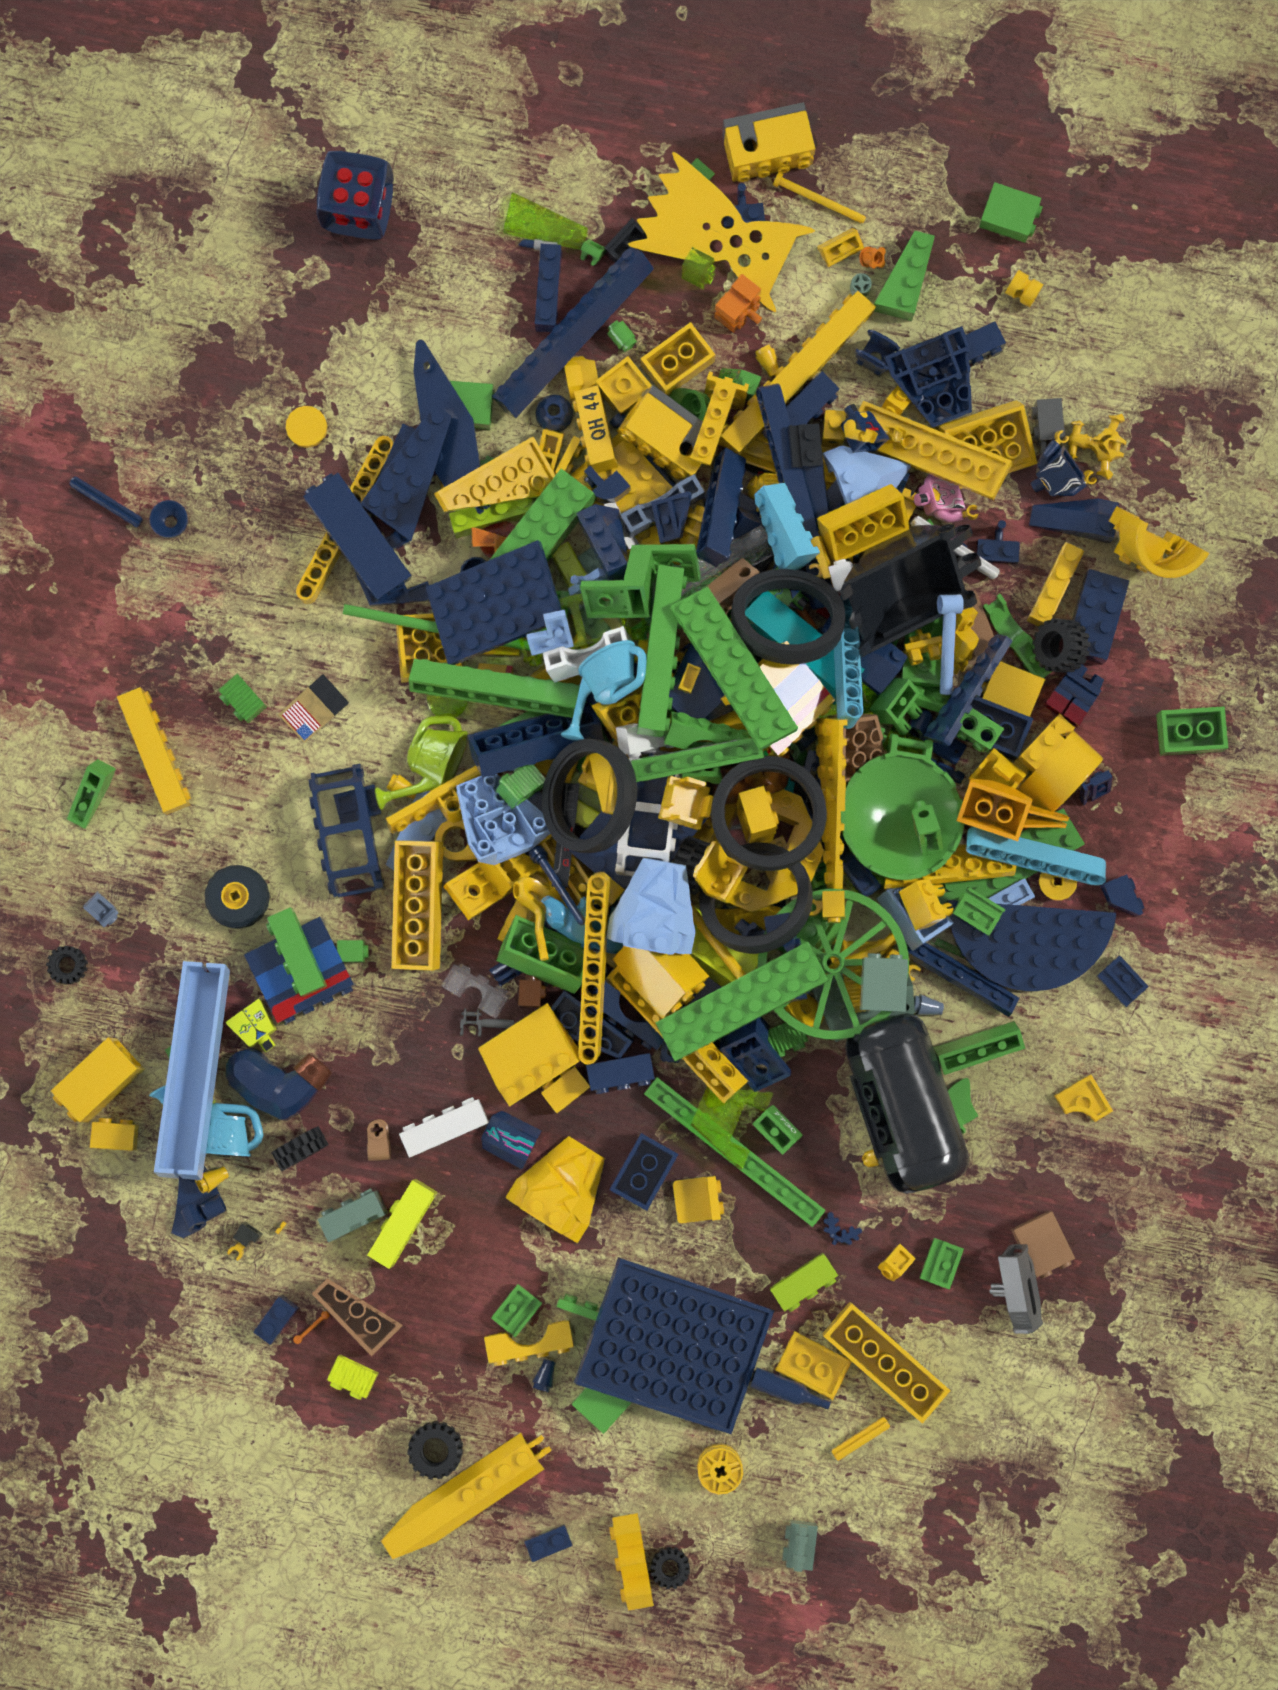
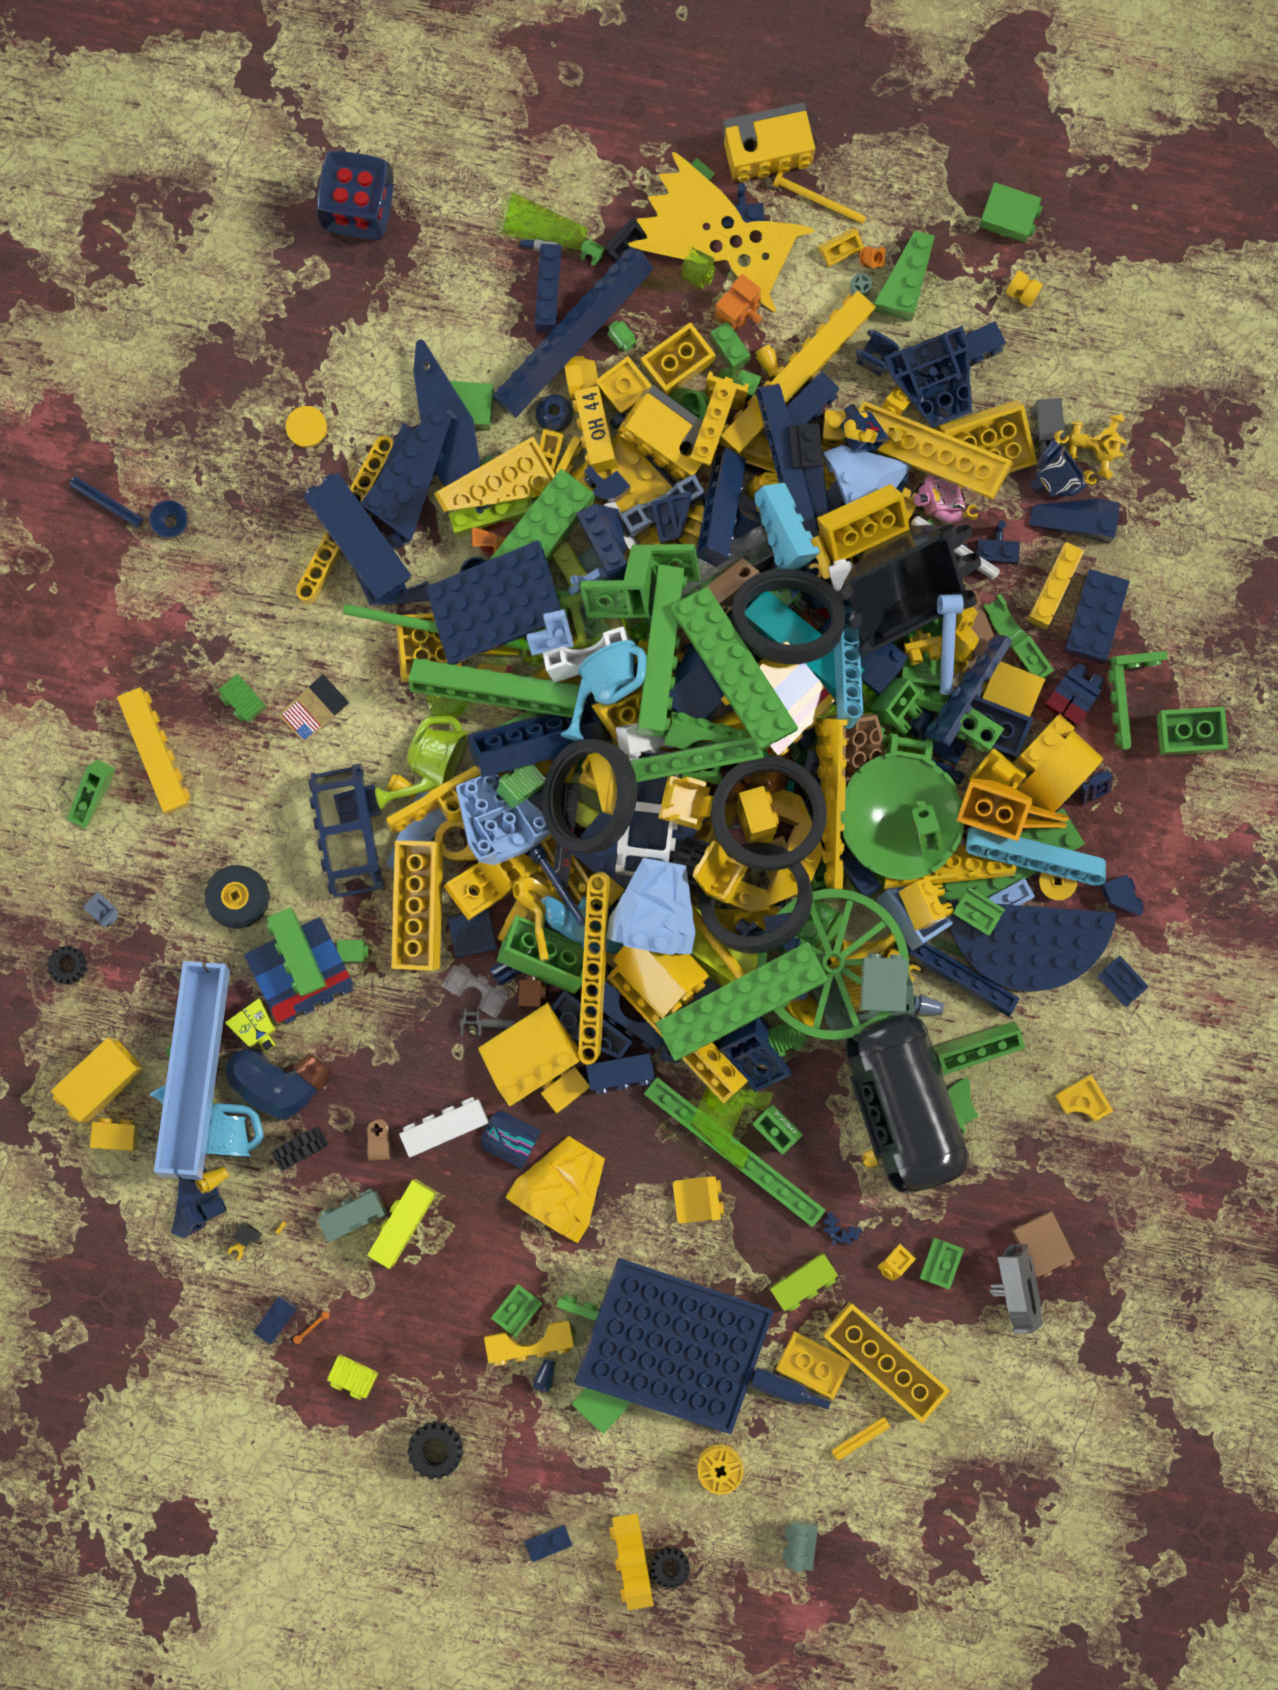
(360, 1319): medium nougat wedge -> none
(465, 1496): yellow hinge -> none
(472, 935): none -> dark blue tile
(644, 1171): dark blue brick -> none
(689, 678): yellow piece -> none
(730, 346): none -> bright green brick
(832, 906): yellow brick -> none
(1047, 645): black tyre -> none
(1118, 695): none -> bright green bracket
(1147, 548): yellow piece -> none

